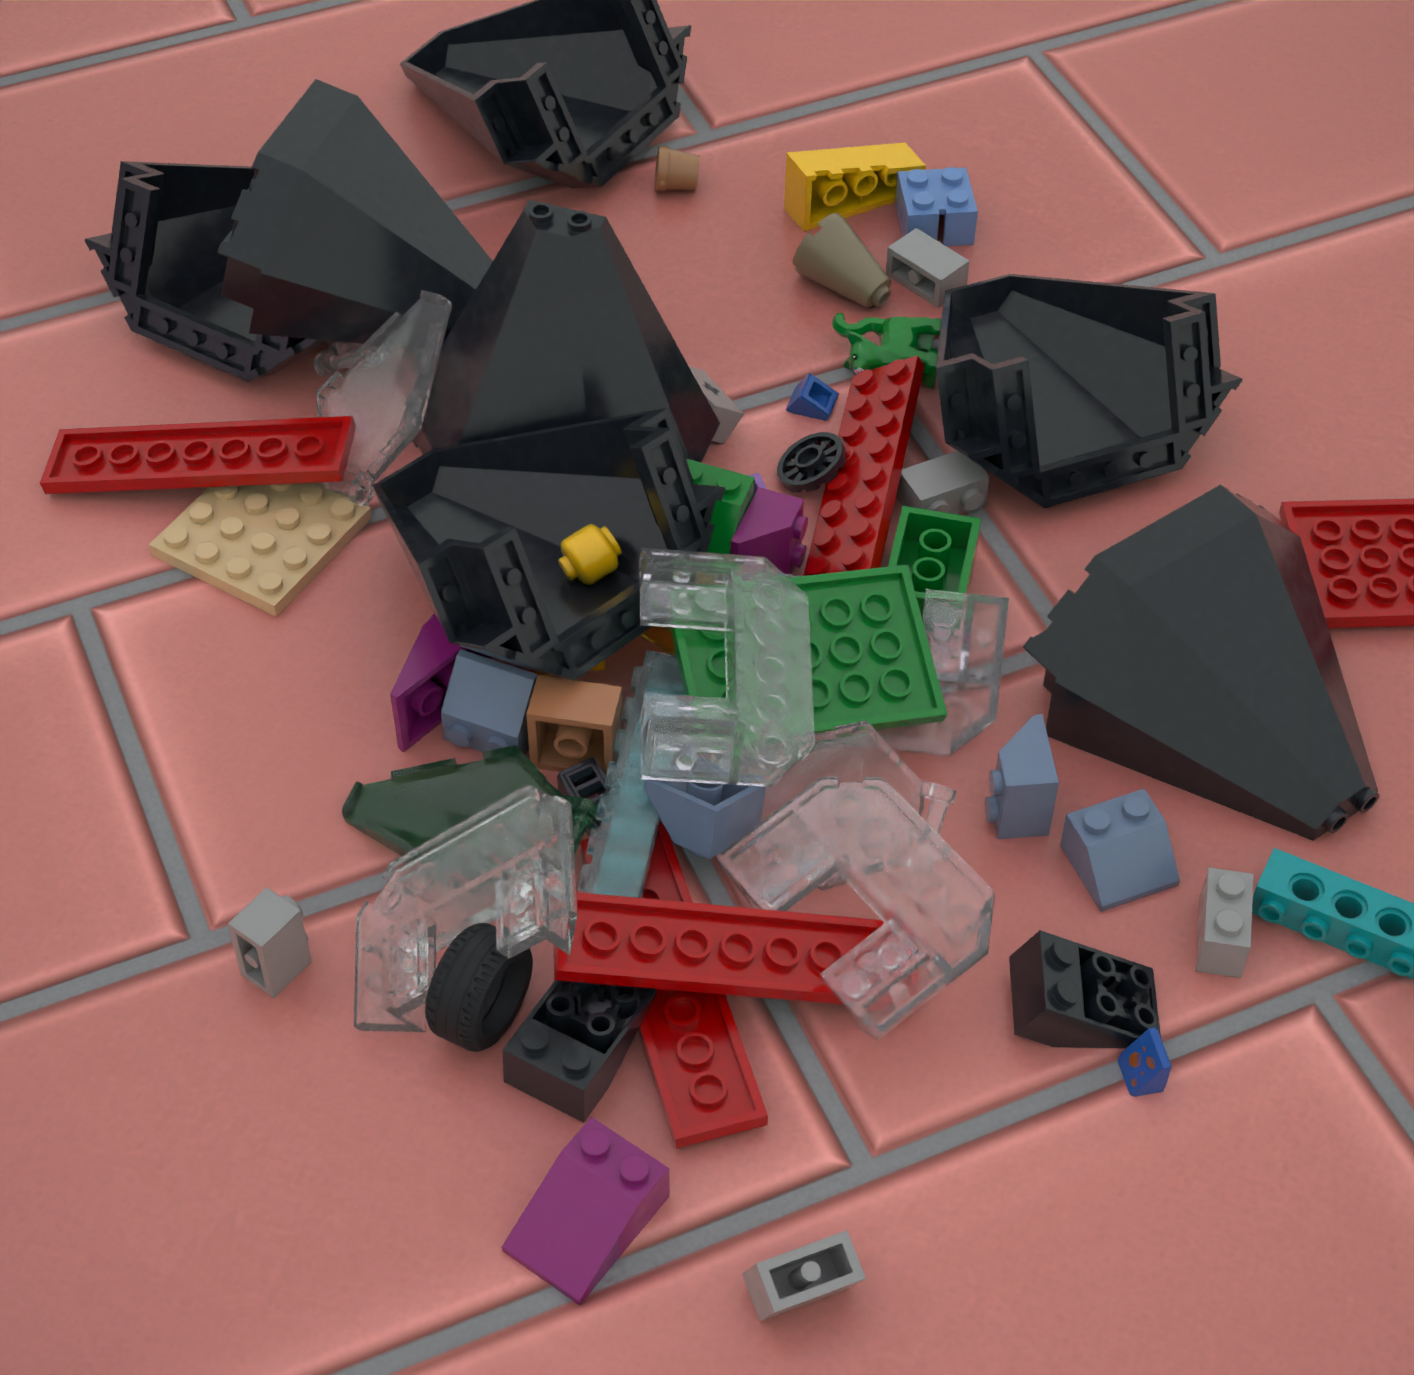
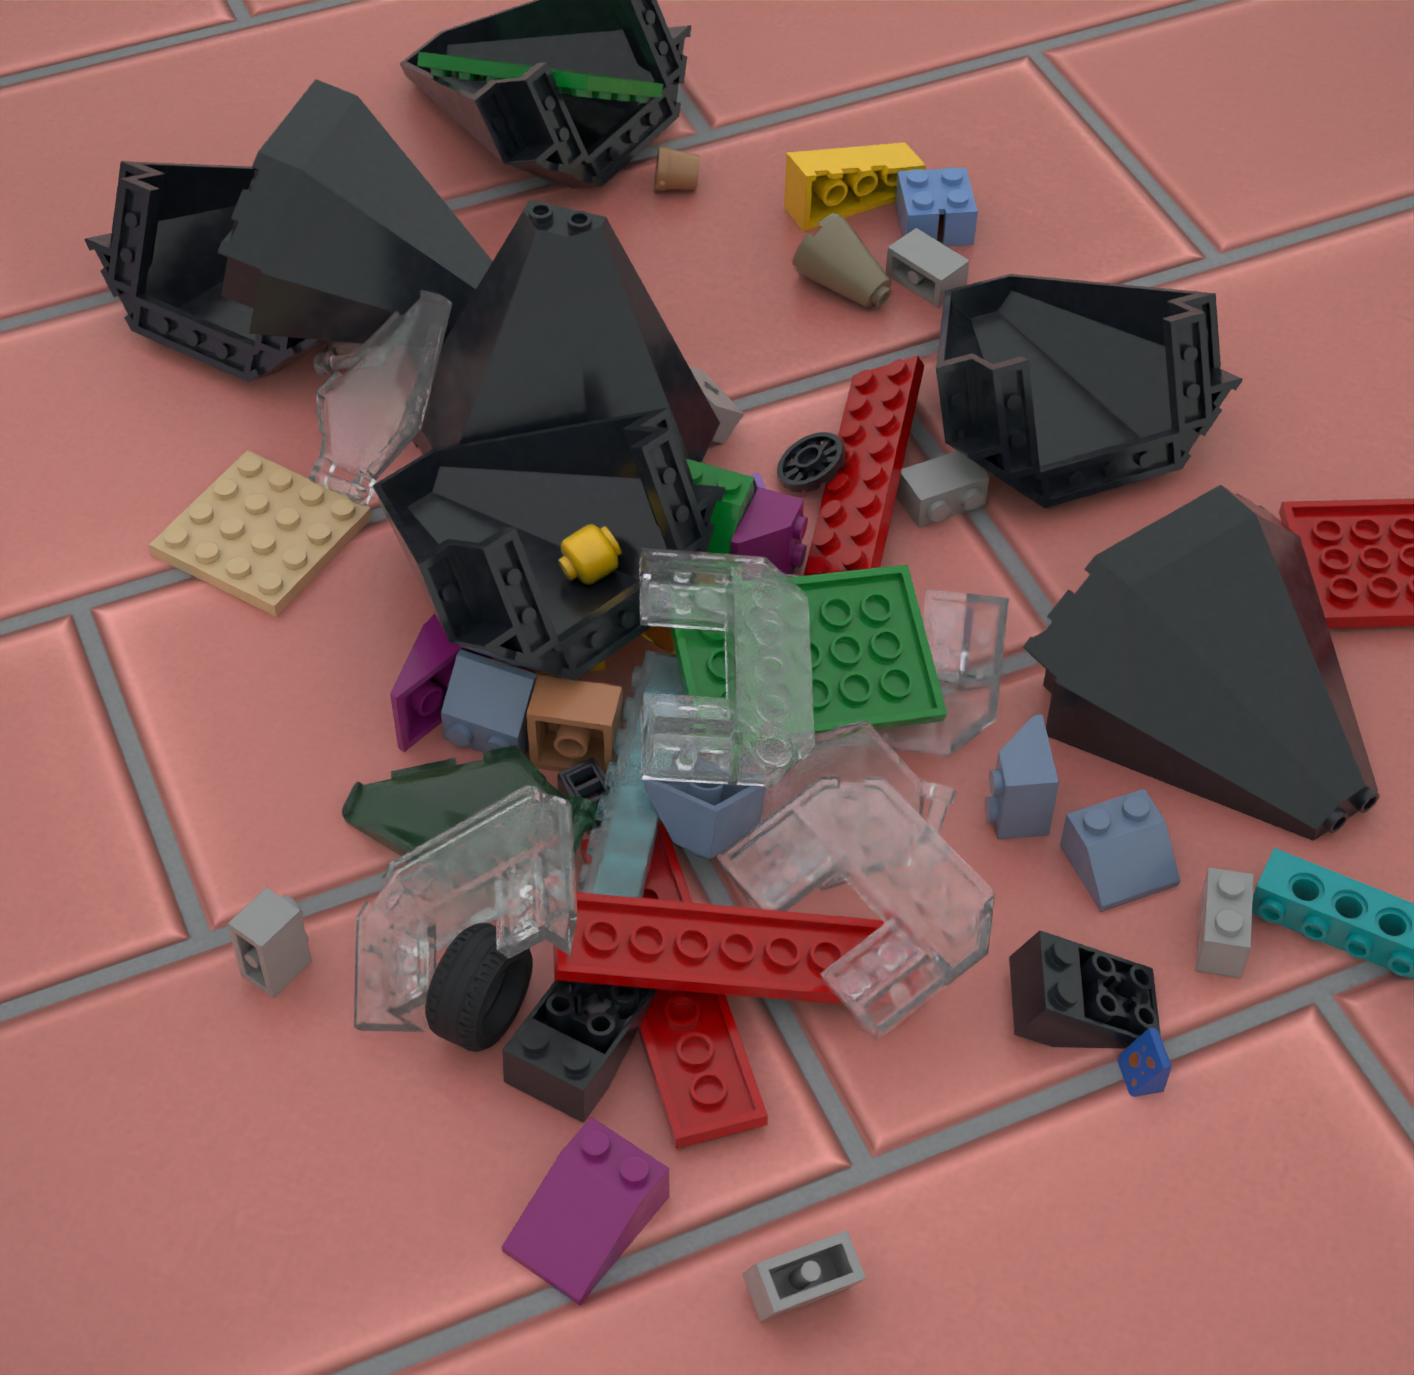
(199, 455): red plate -> none
(568, 82): none -> green plate
(812, 399): blue slope -> none
(898, 340): green animal -> none
(937, 550): green brick -> none

